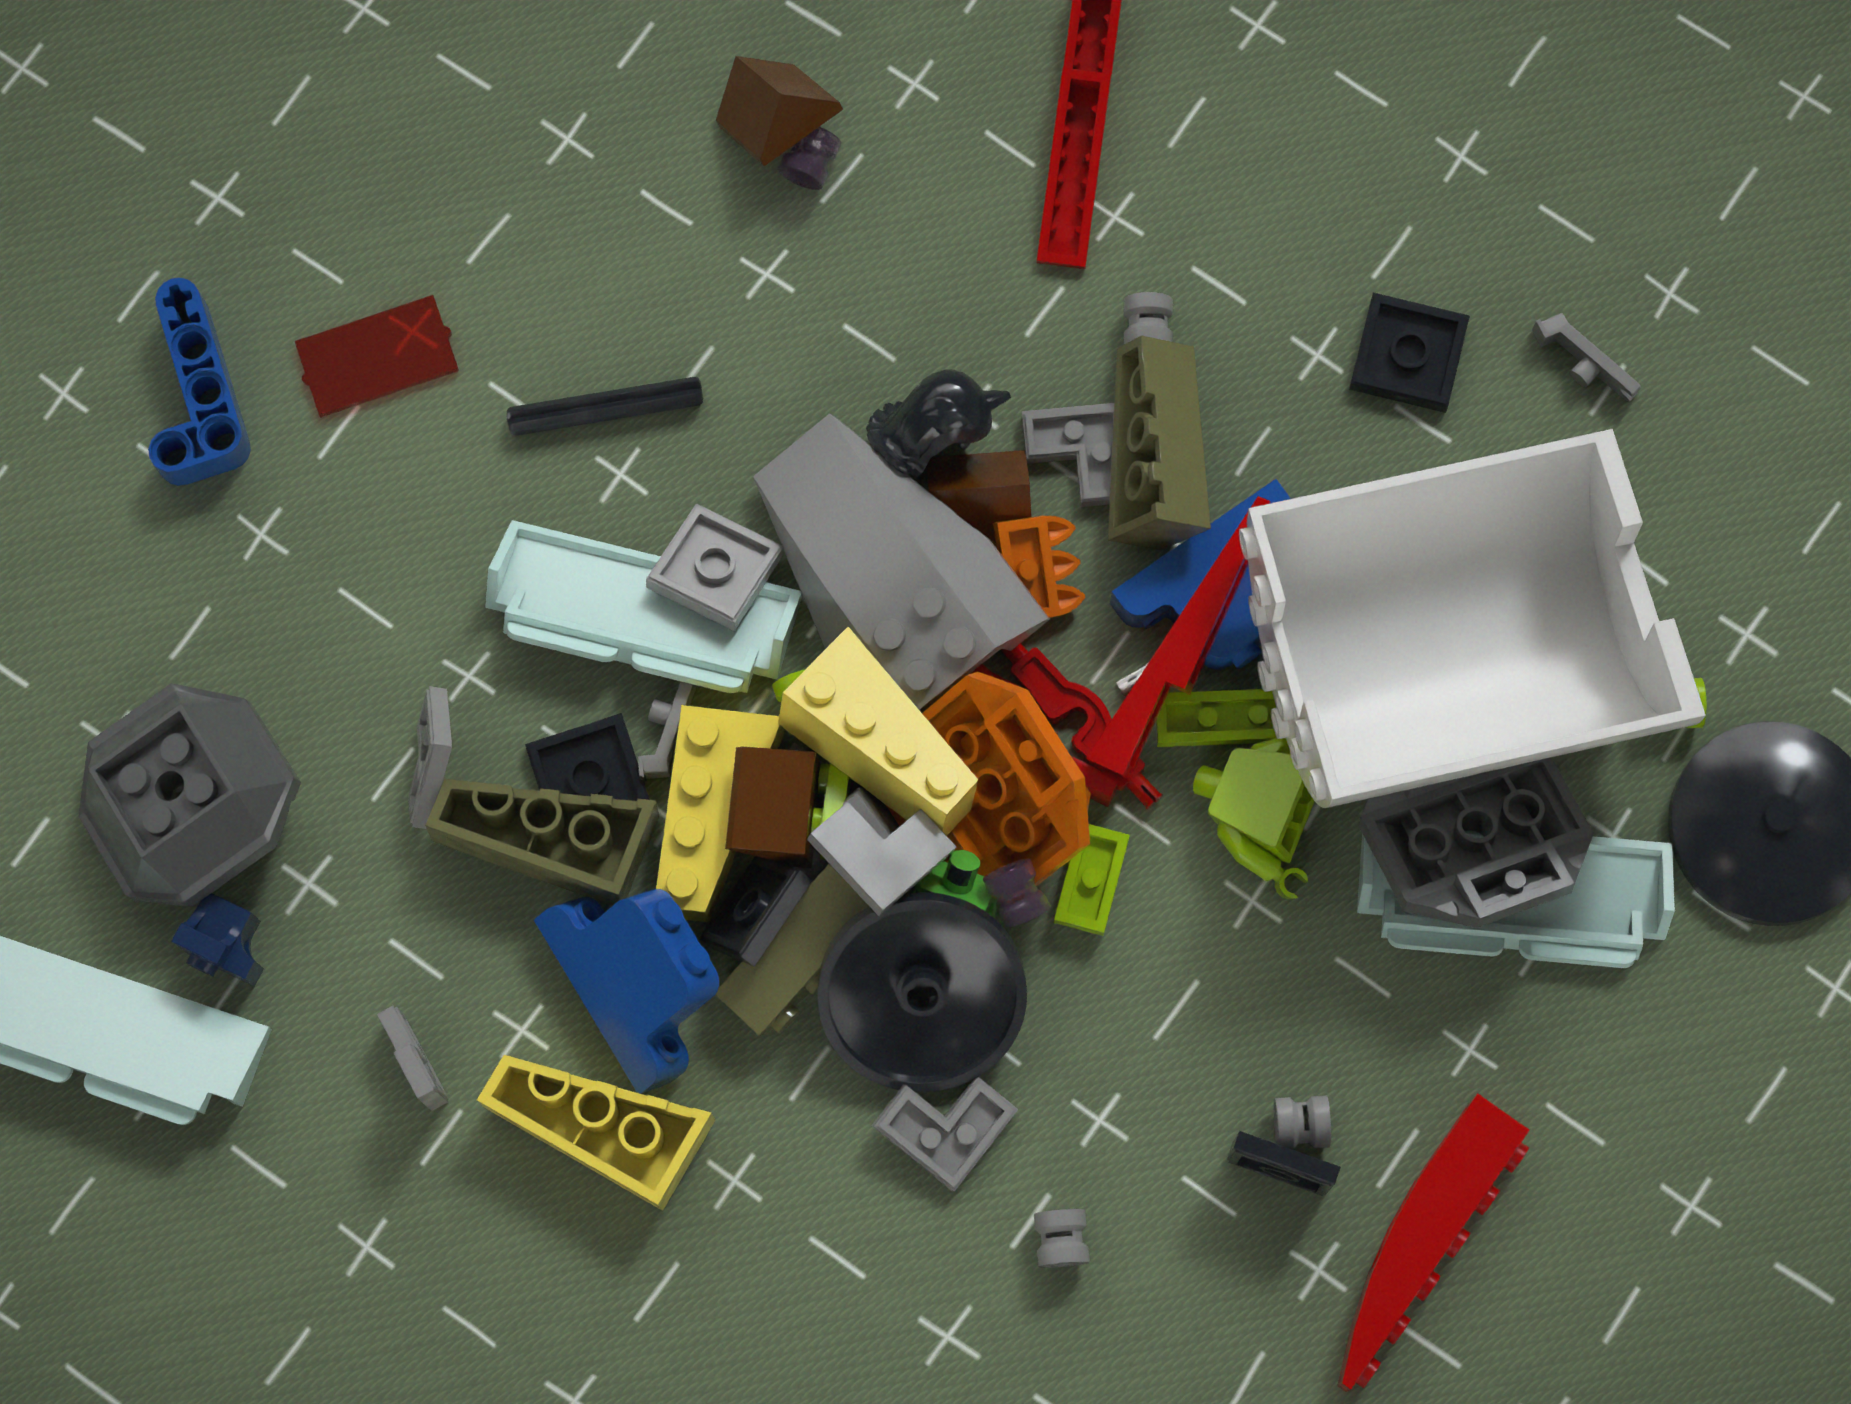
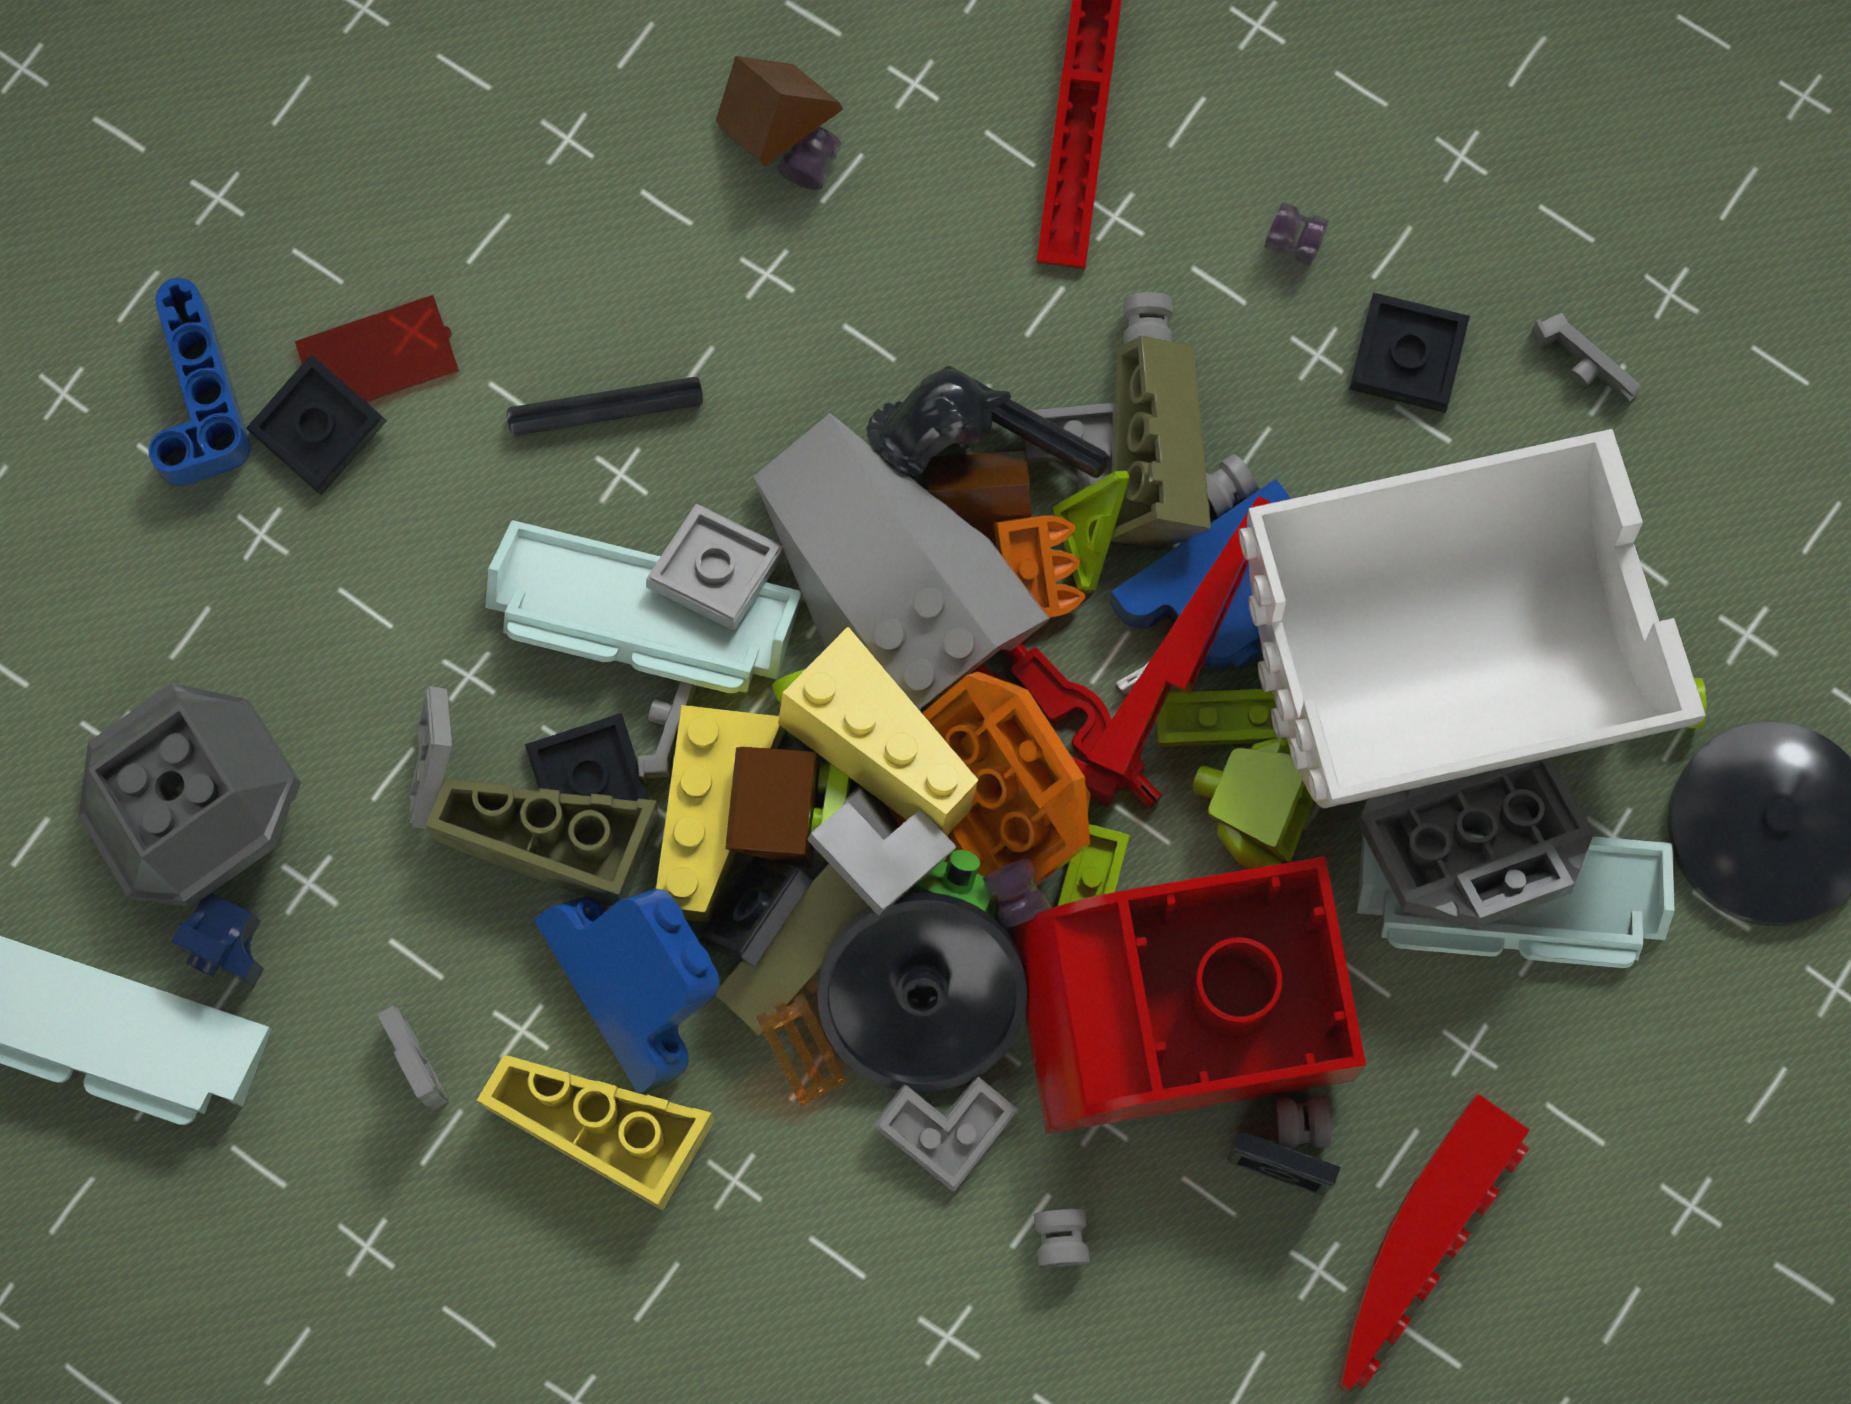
(316, 424): none -> black tile
(785, 1016): none -> clear orange tile
(1049, 436): none -> black axle
(1094, 517): none -> lime tile
(1188, 995): none -> red brick
(1229, 486): none -> light grey wheel
(1286, 228): none -> clear purple wheel

